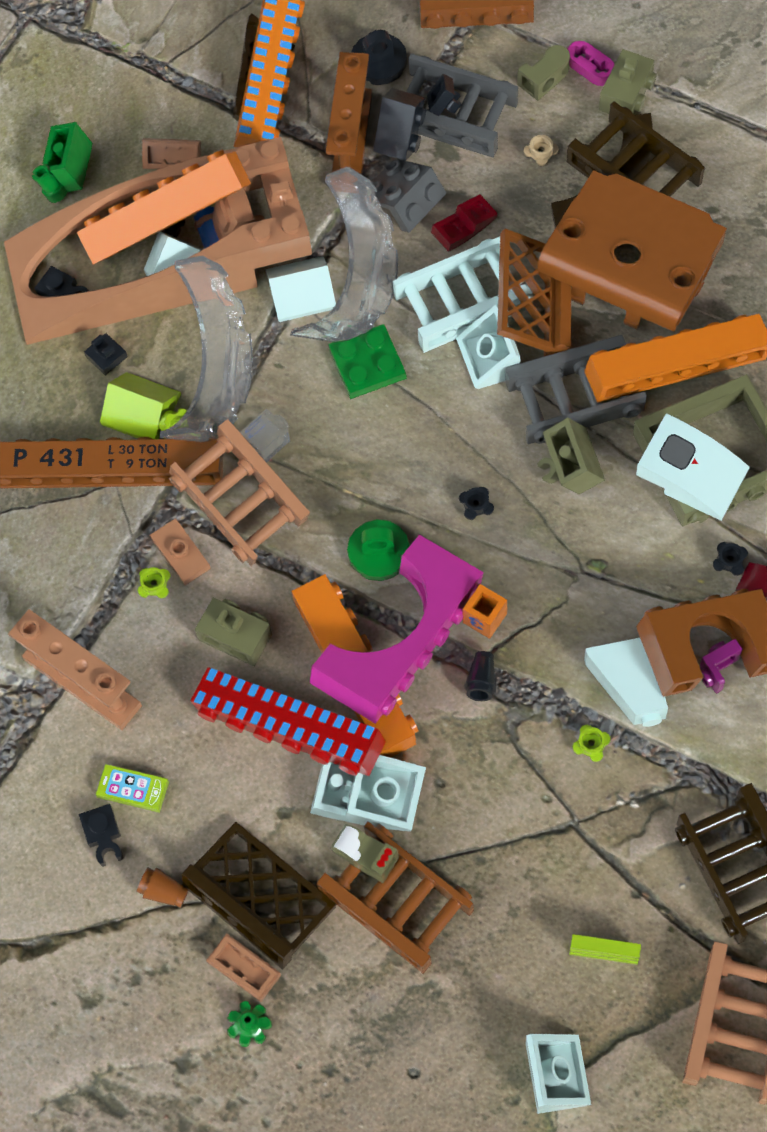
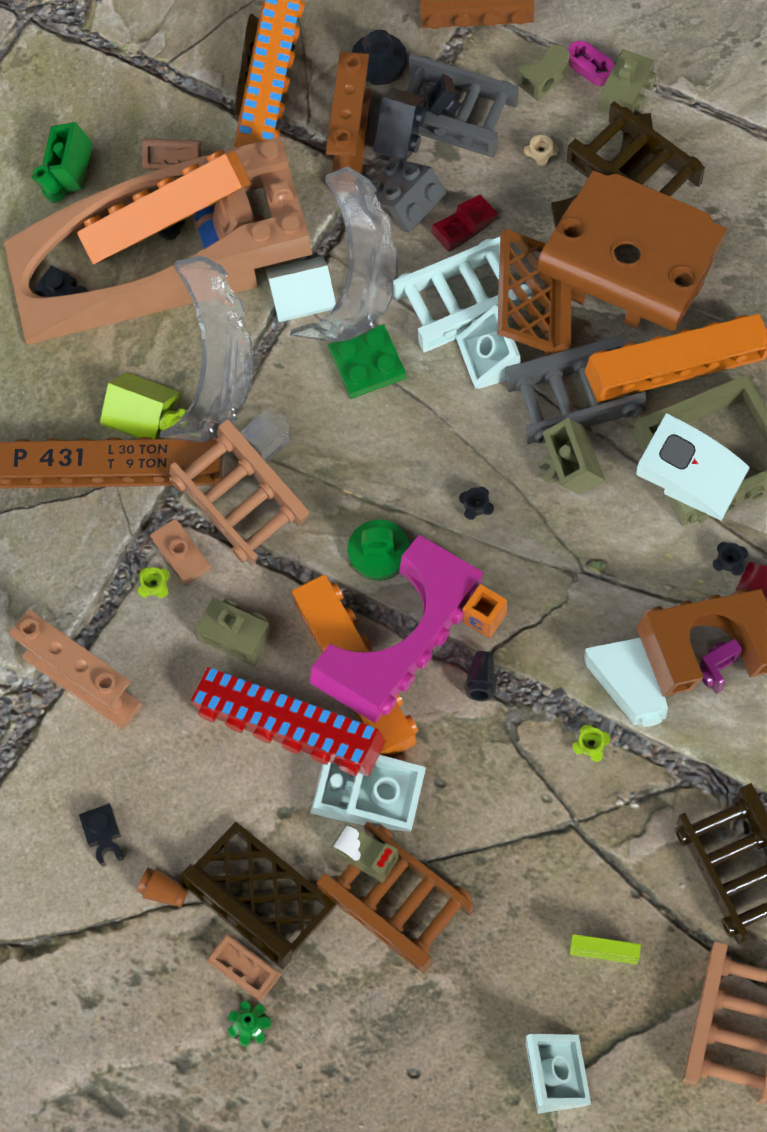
(105, 353): black tile -> none
(132, 788): tile -> none
(166, 251): light aqua slope -> none

